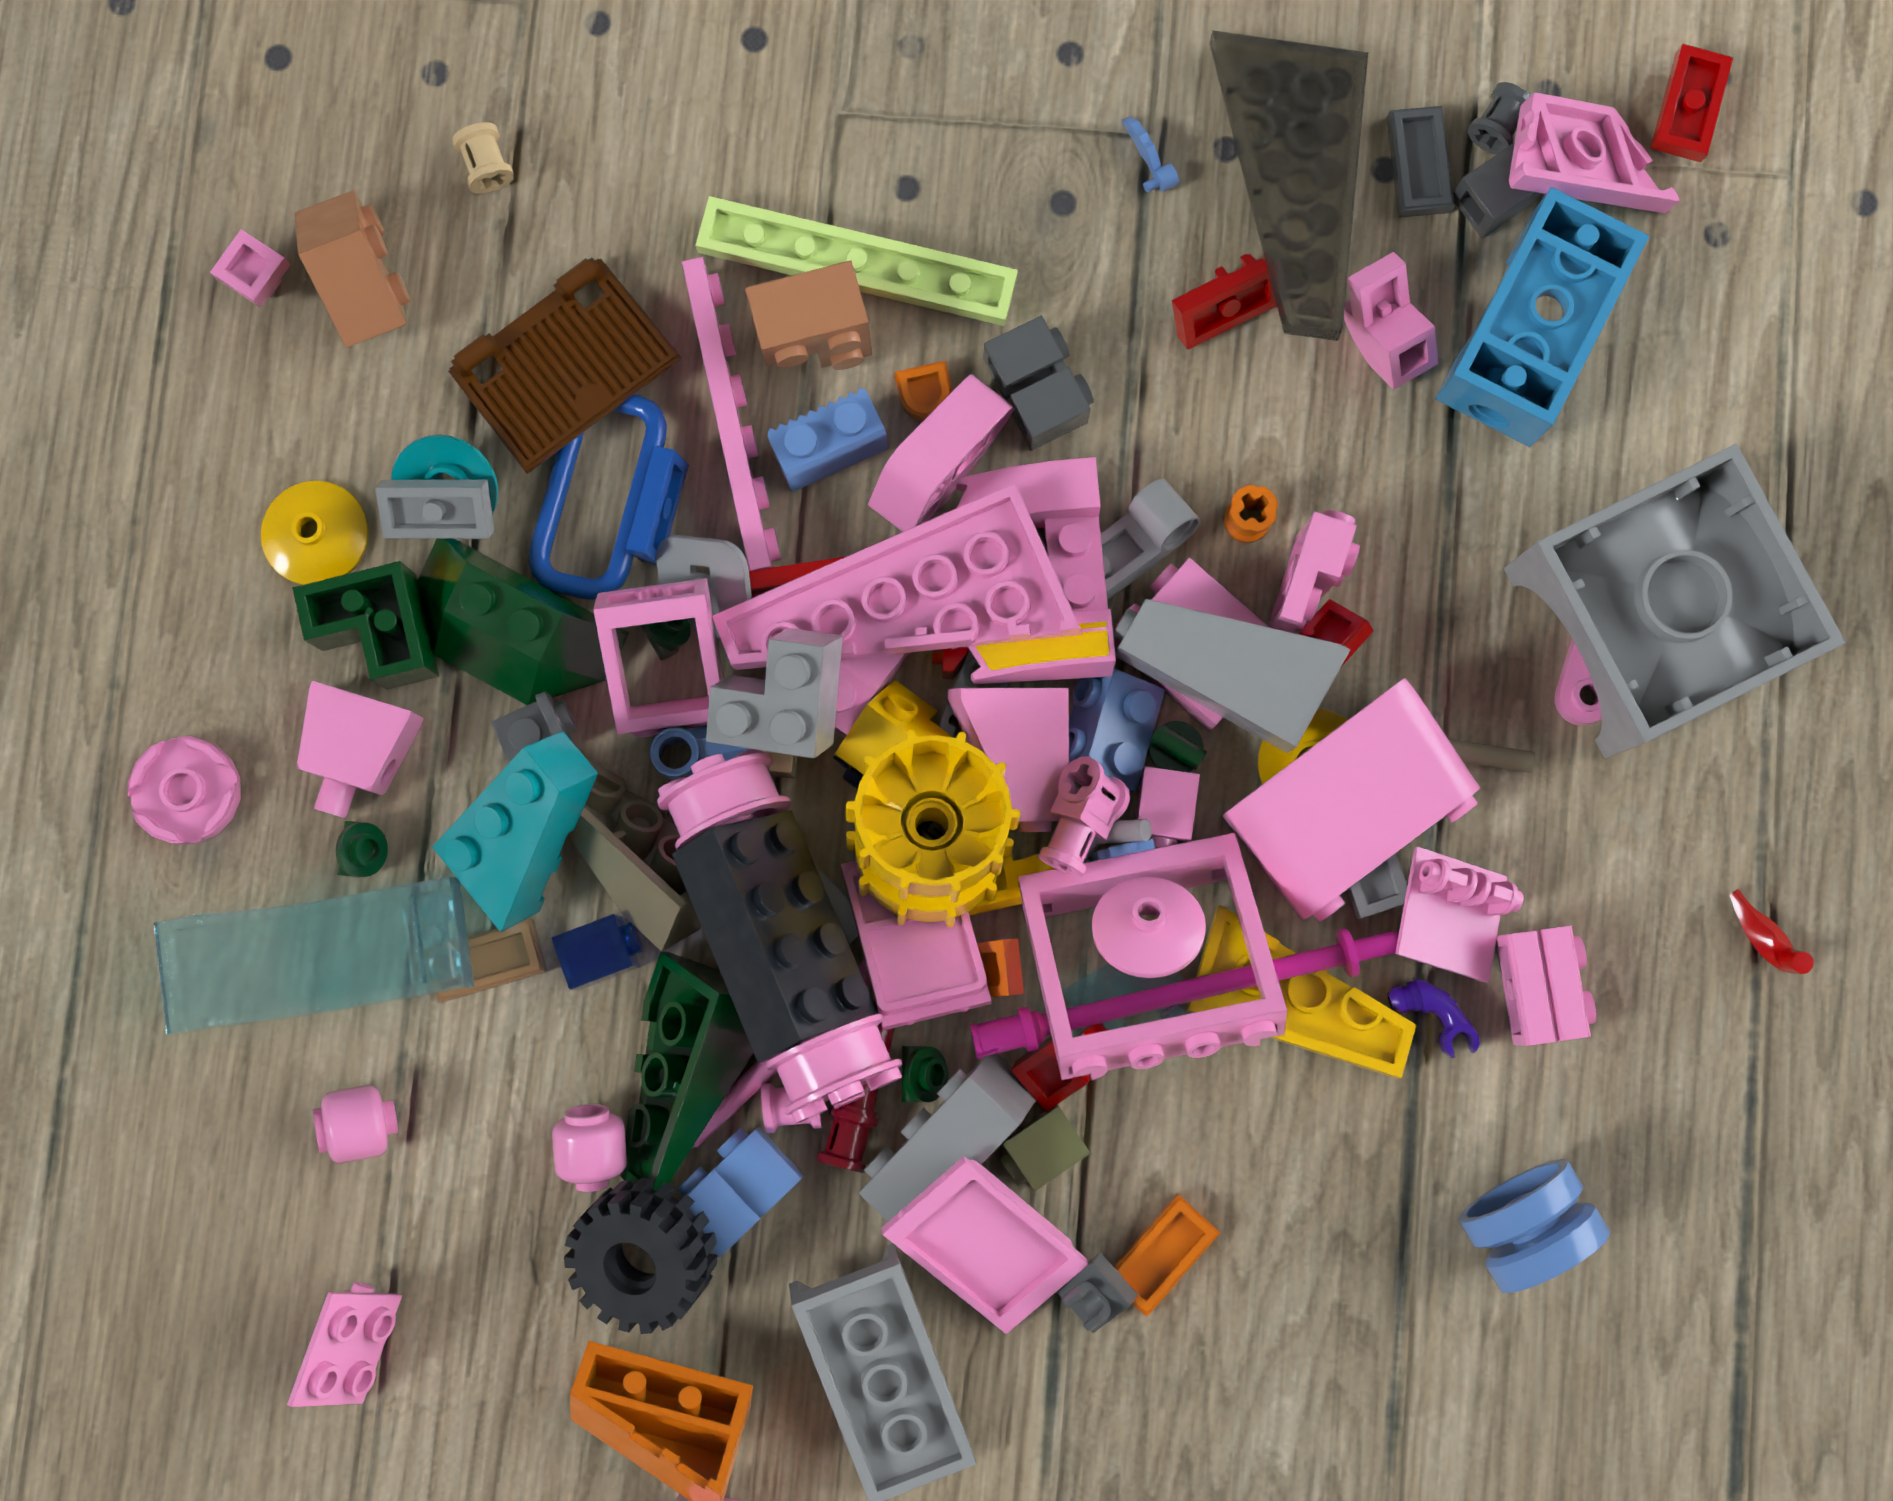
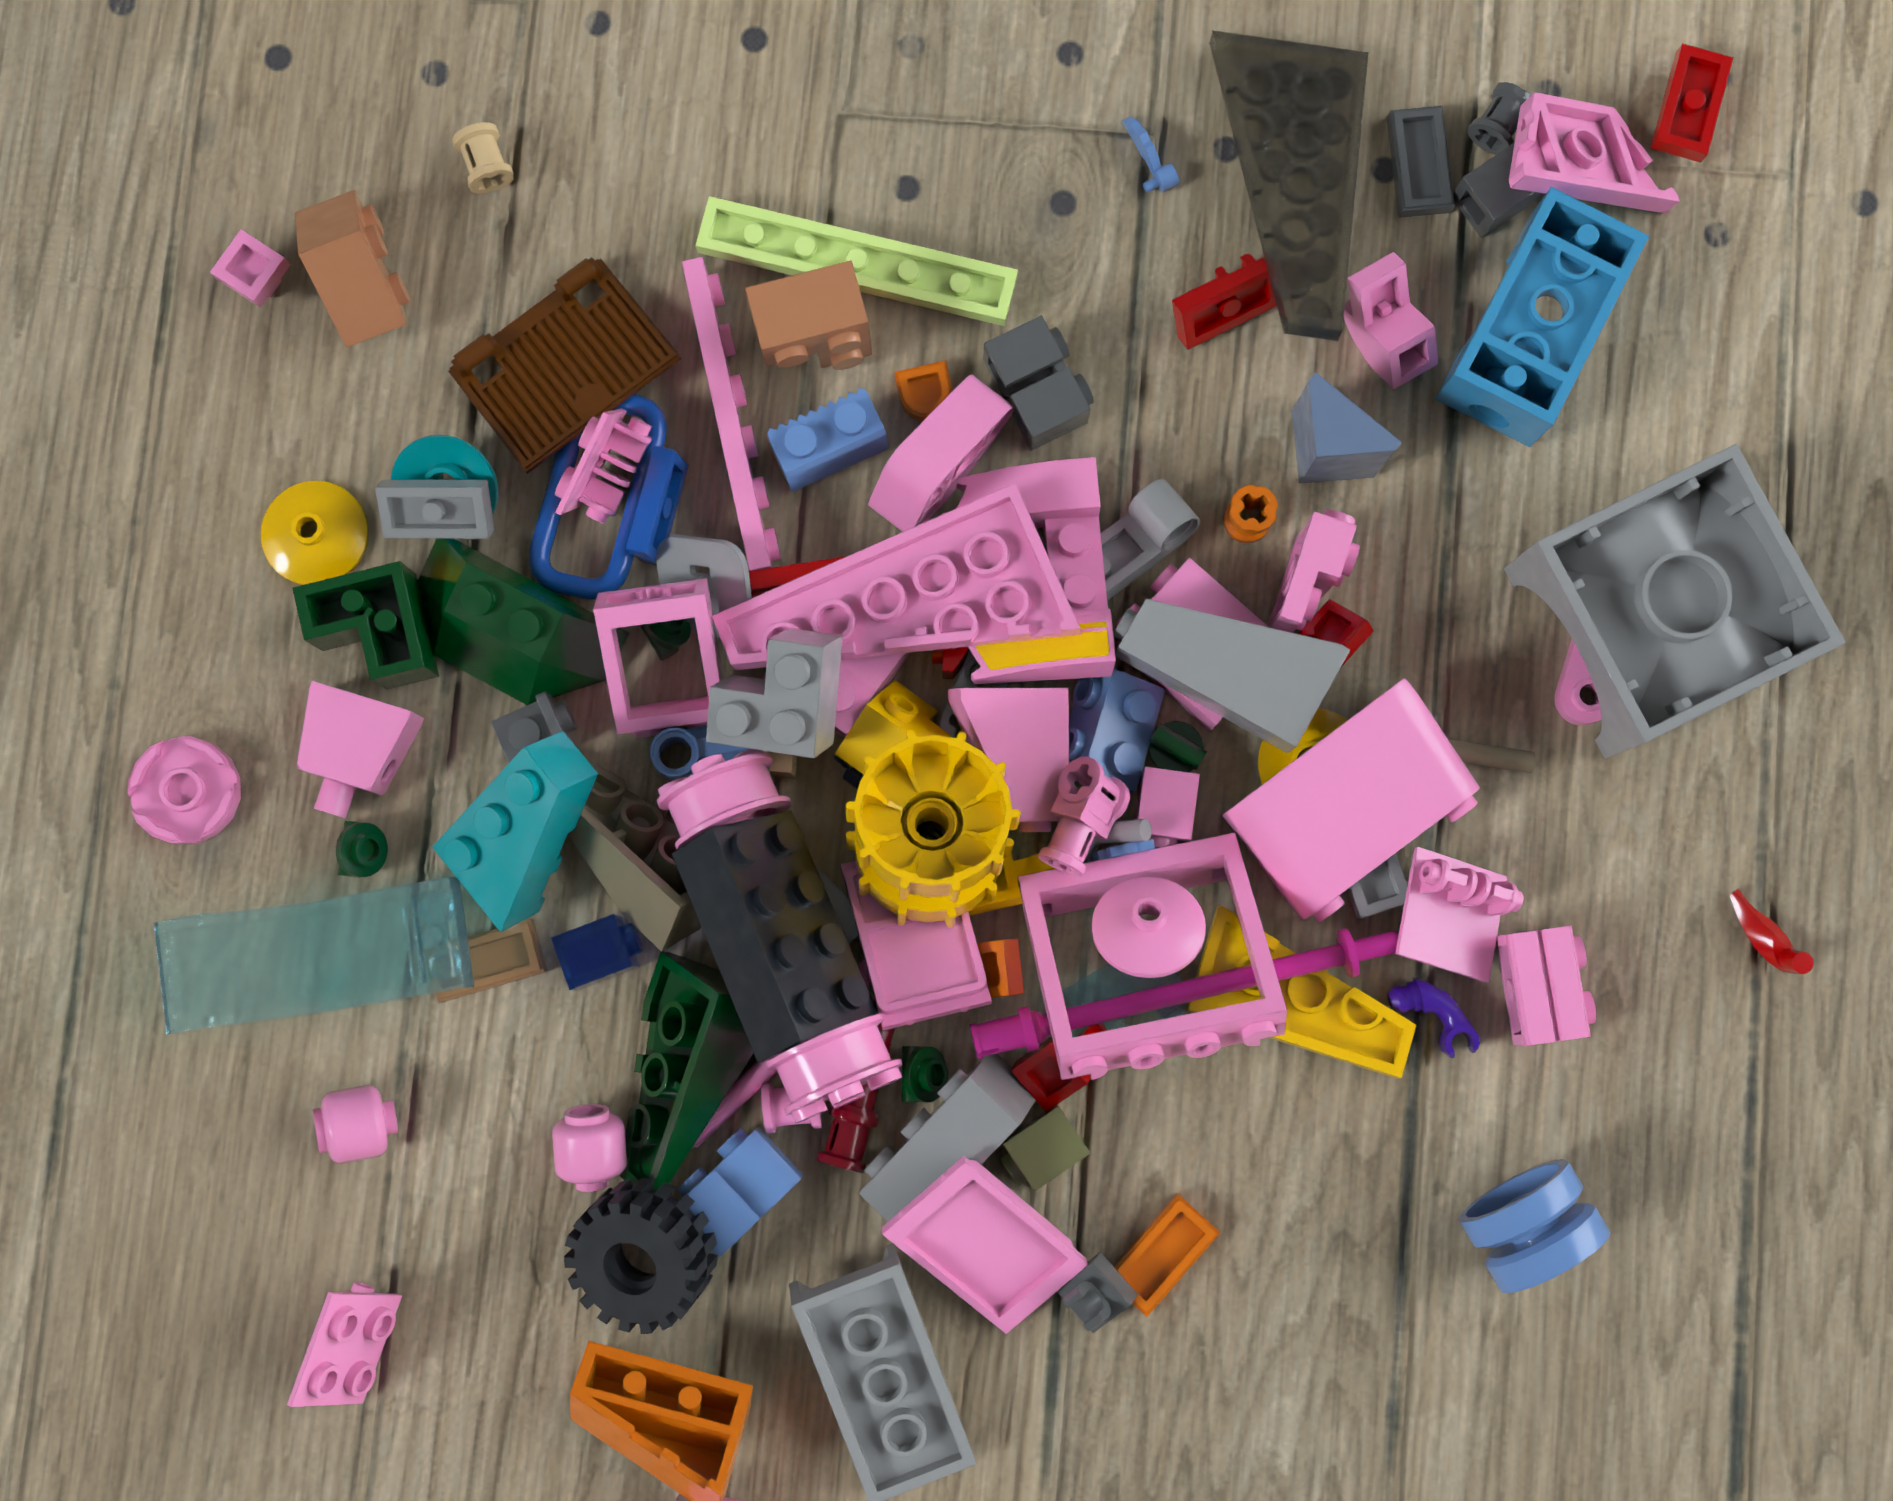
(598, 438): none -> bright pink hinge
(1337, 436): none -> sand blue slope

